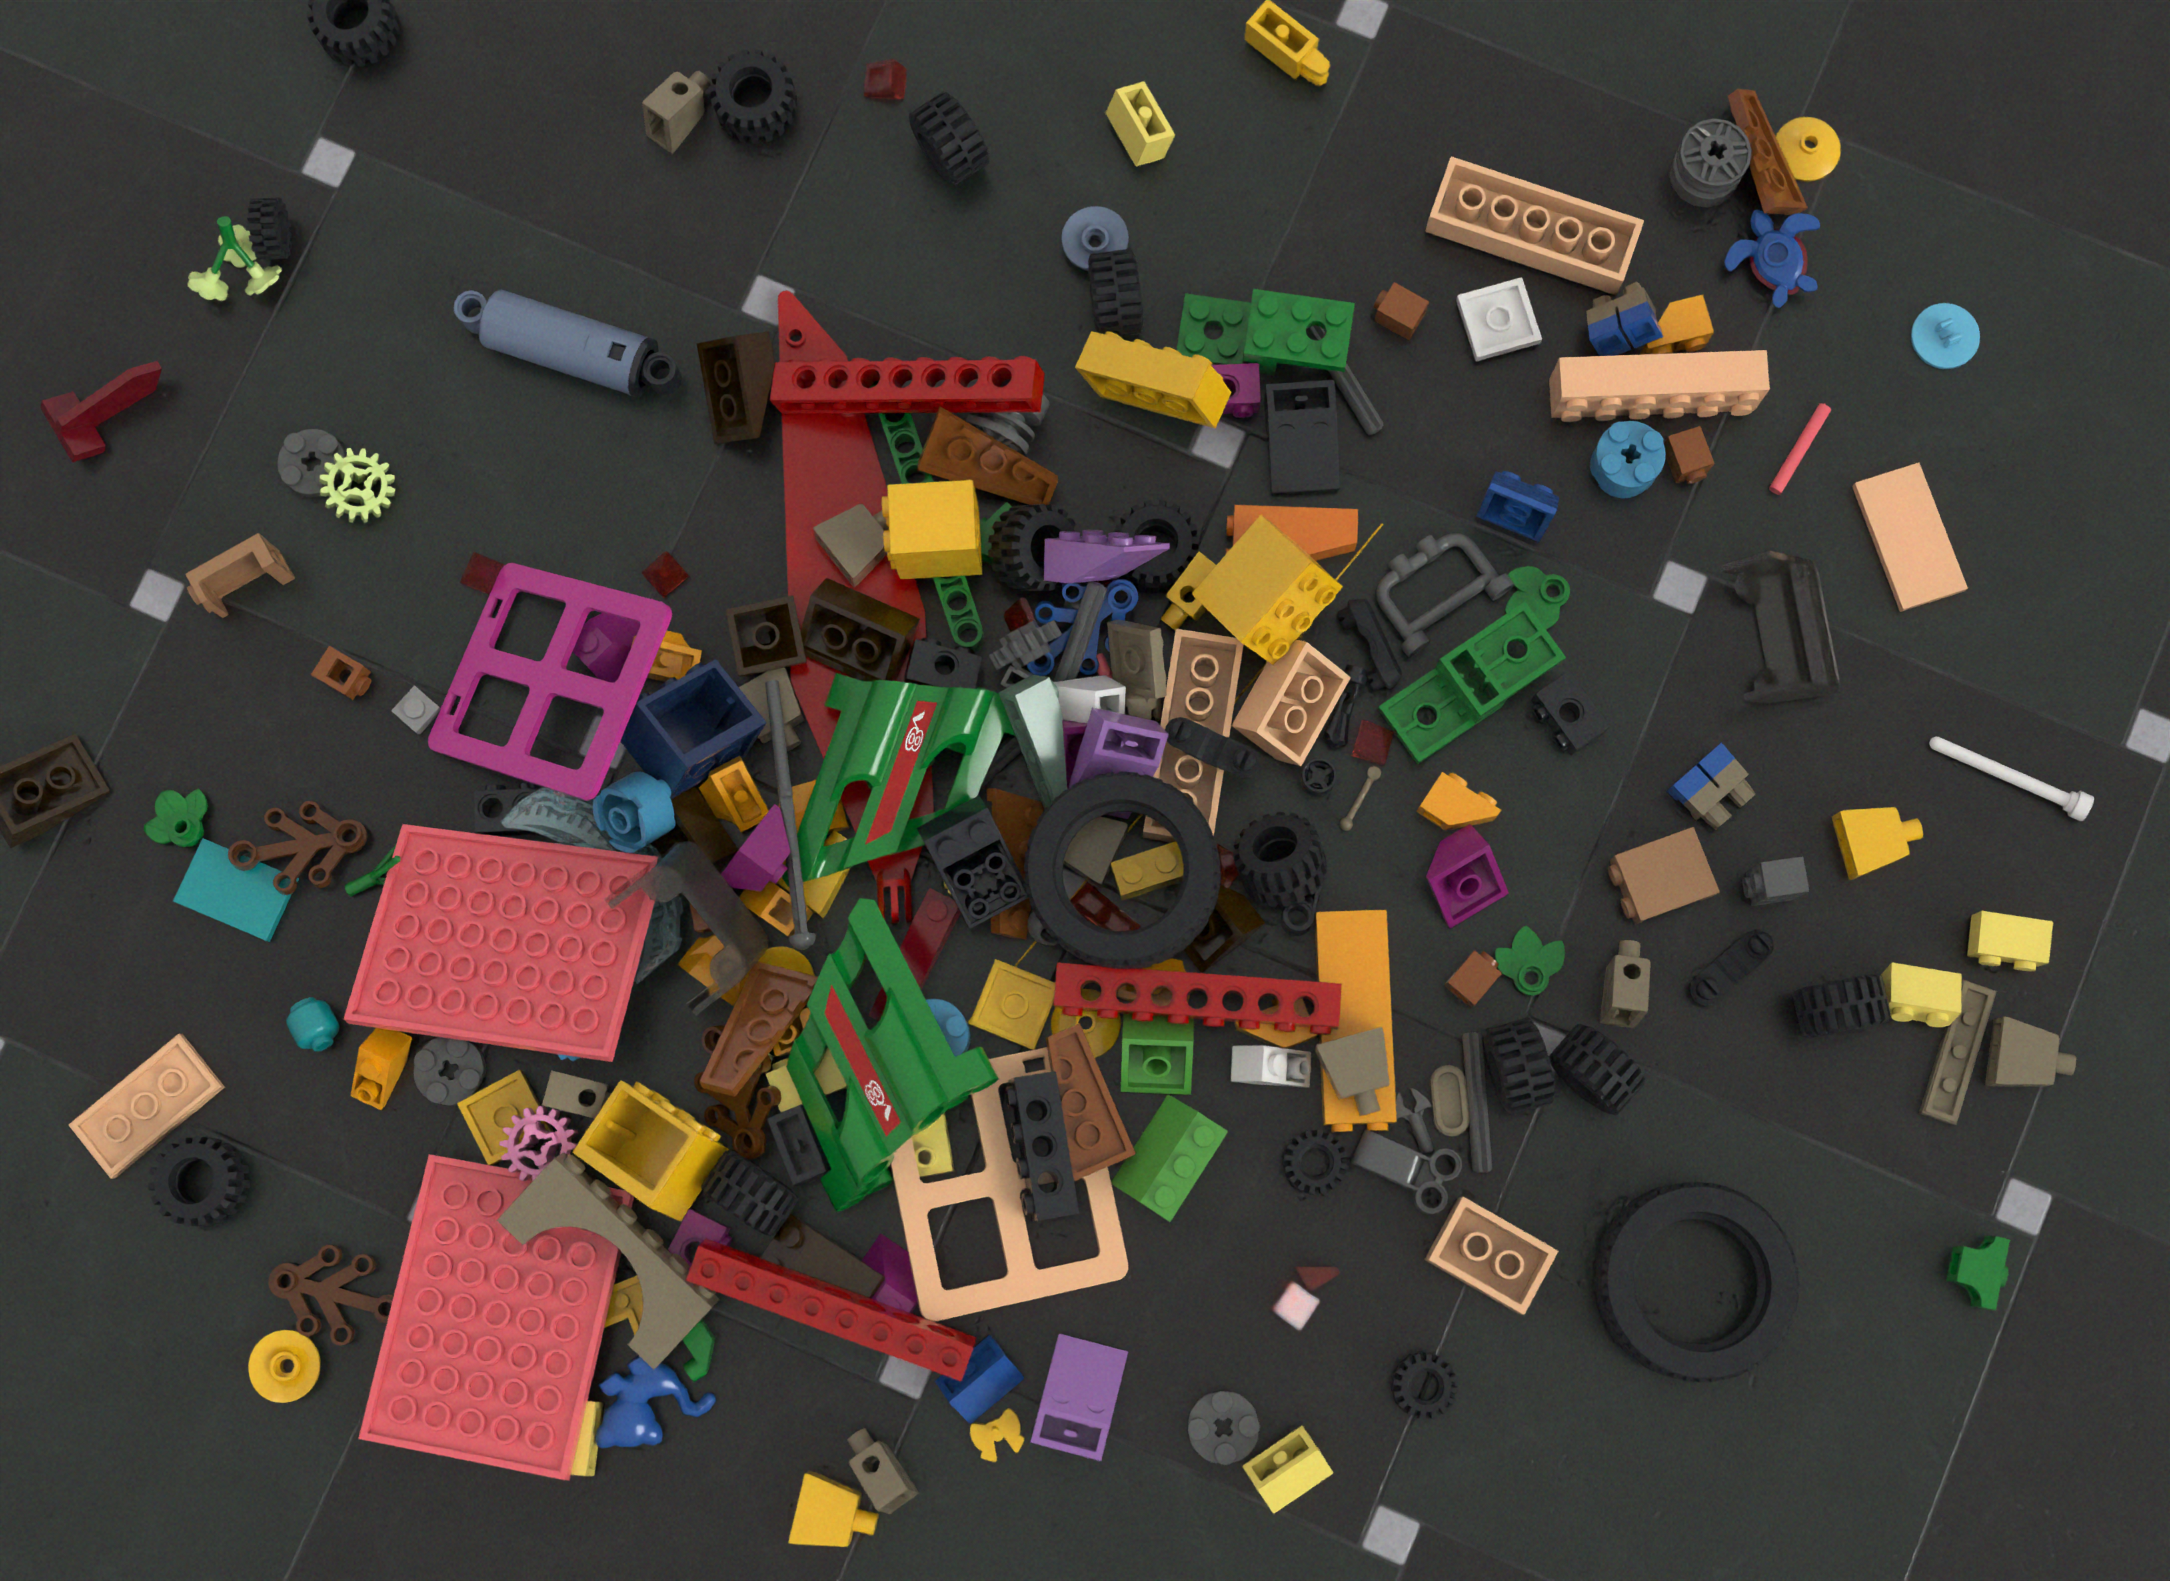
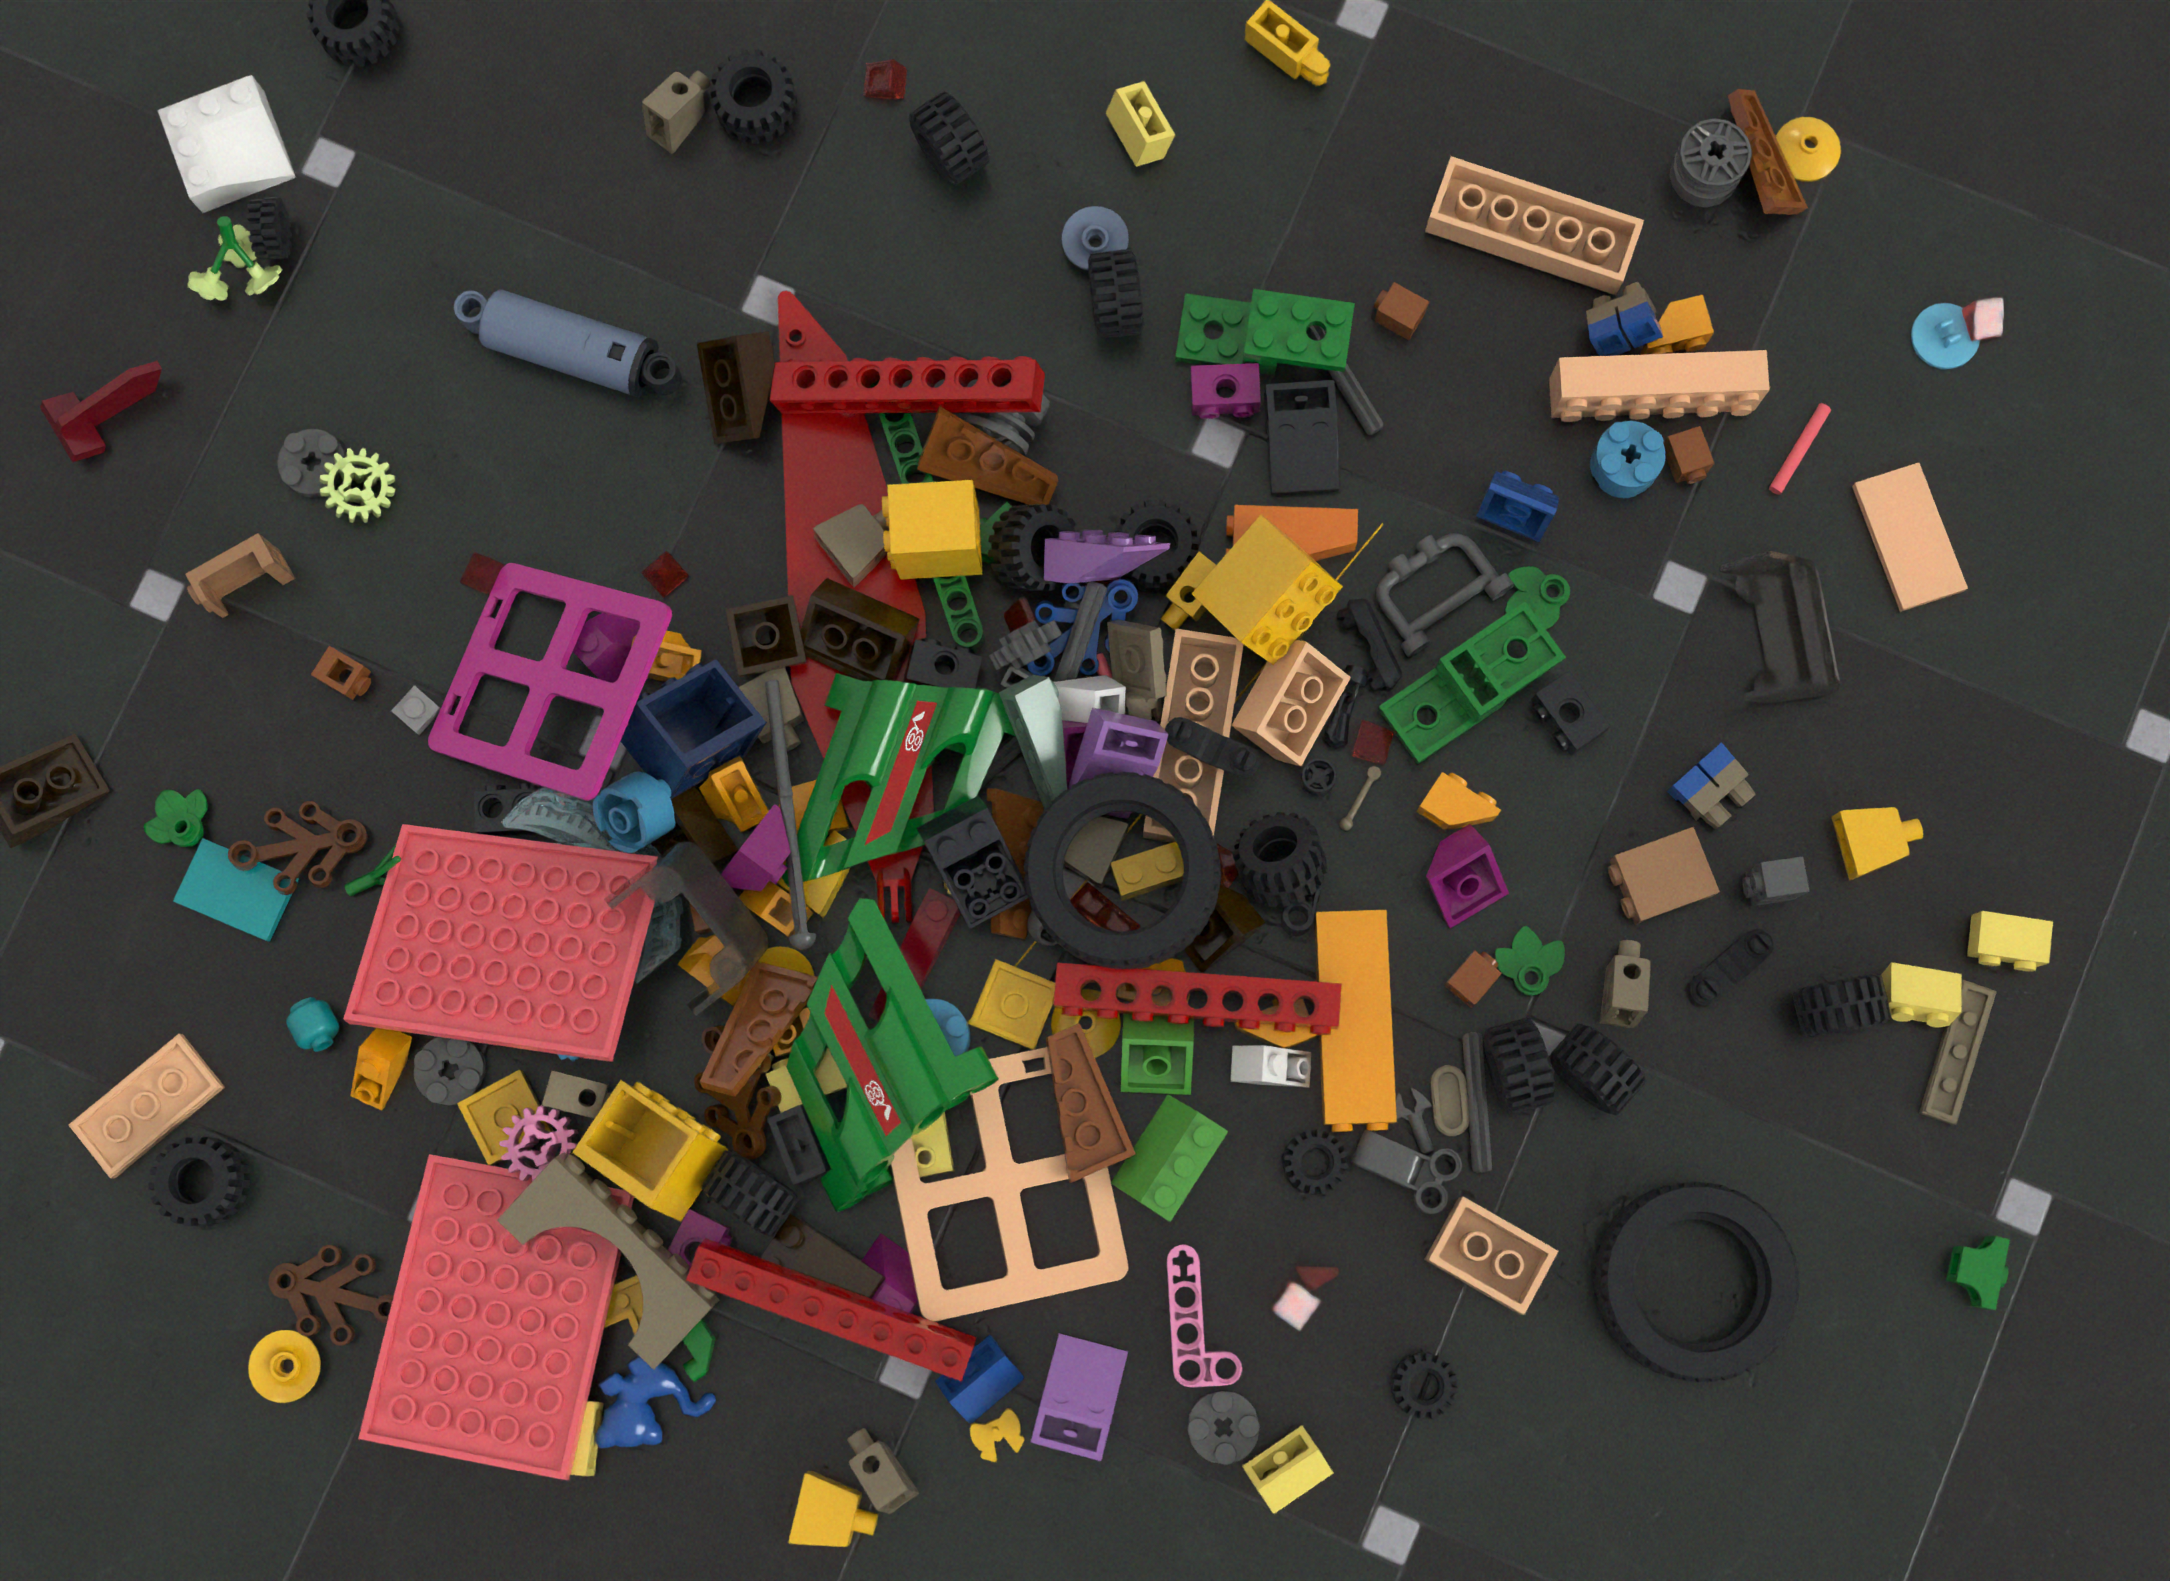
(226, 144): none -> white slope
(1045, 1091): black brick -> none
(1153, 378): yellow brick -> none
(1193, 1315): none -> bright pink beam
(1356, 1067): dark tan torso -> none
(1498, 319): white plate -> none
(1776, 254): blue animal -> none
(1984, 318): none -> clear red slope
(2025, 1055): dark tan torso -> none
(2074, 803): white piece -> none

